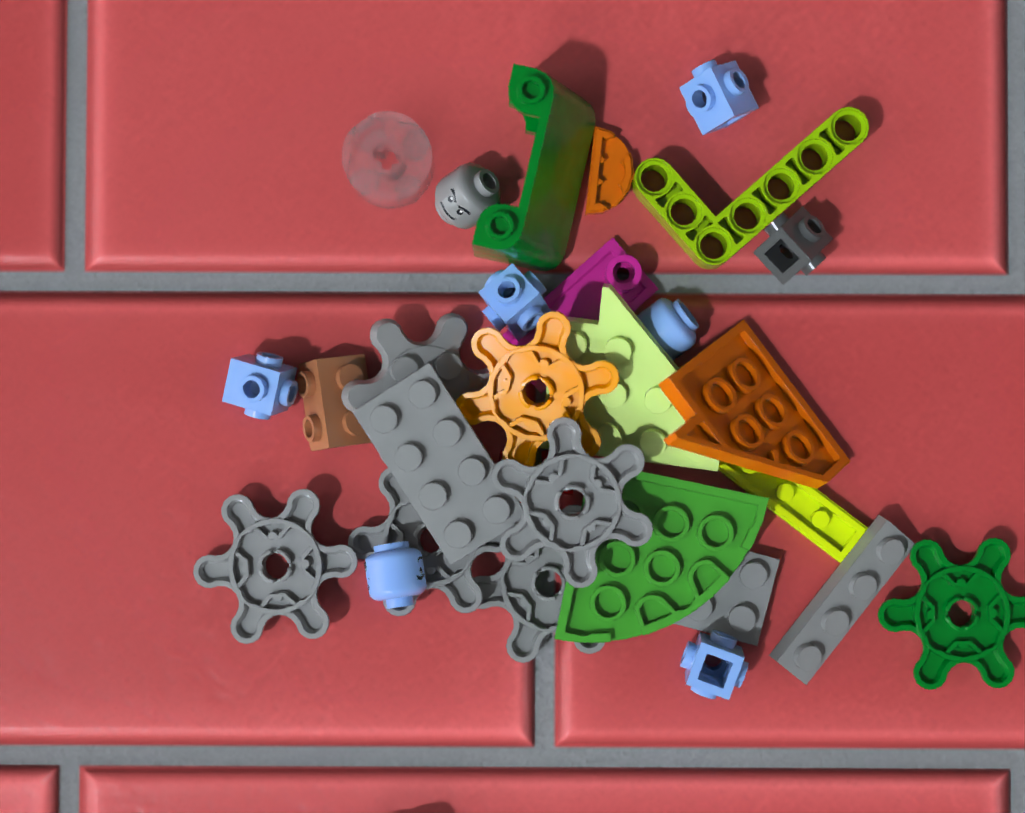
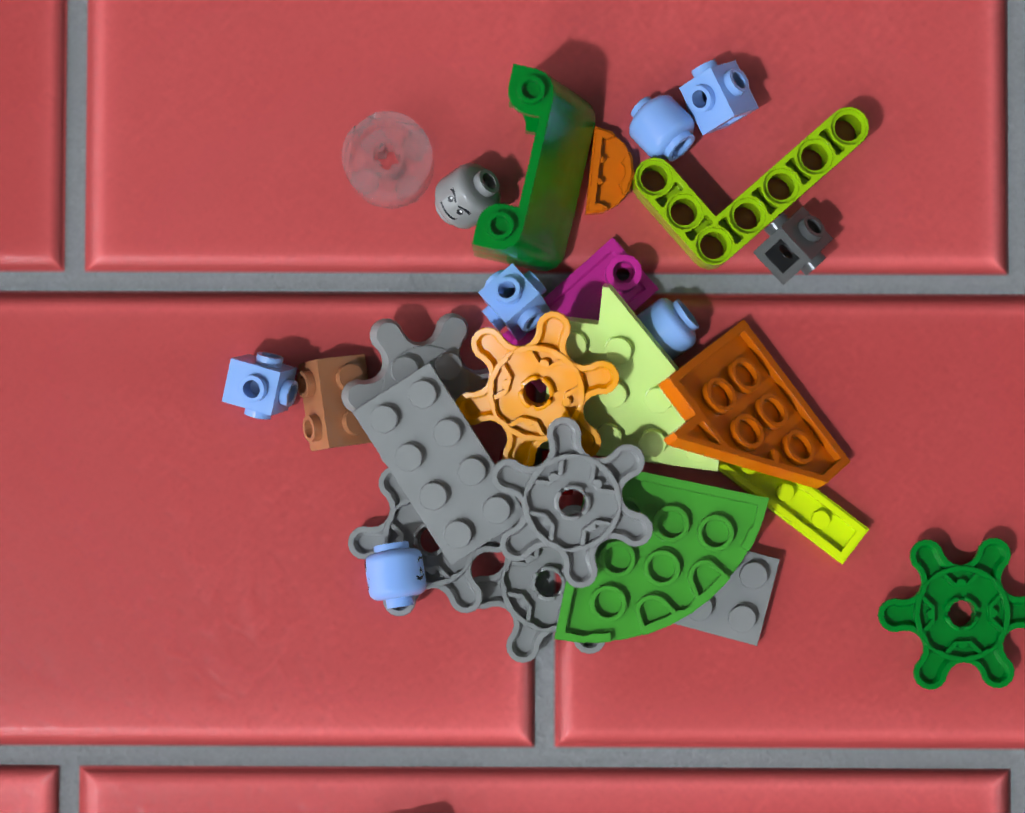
(246, 573): light grey plate -> none
(662, 127): none -> light blue head
(719, 679): light blue brick -> none
(842, 599): light grey plate -> none

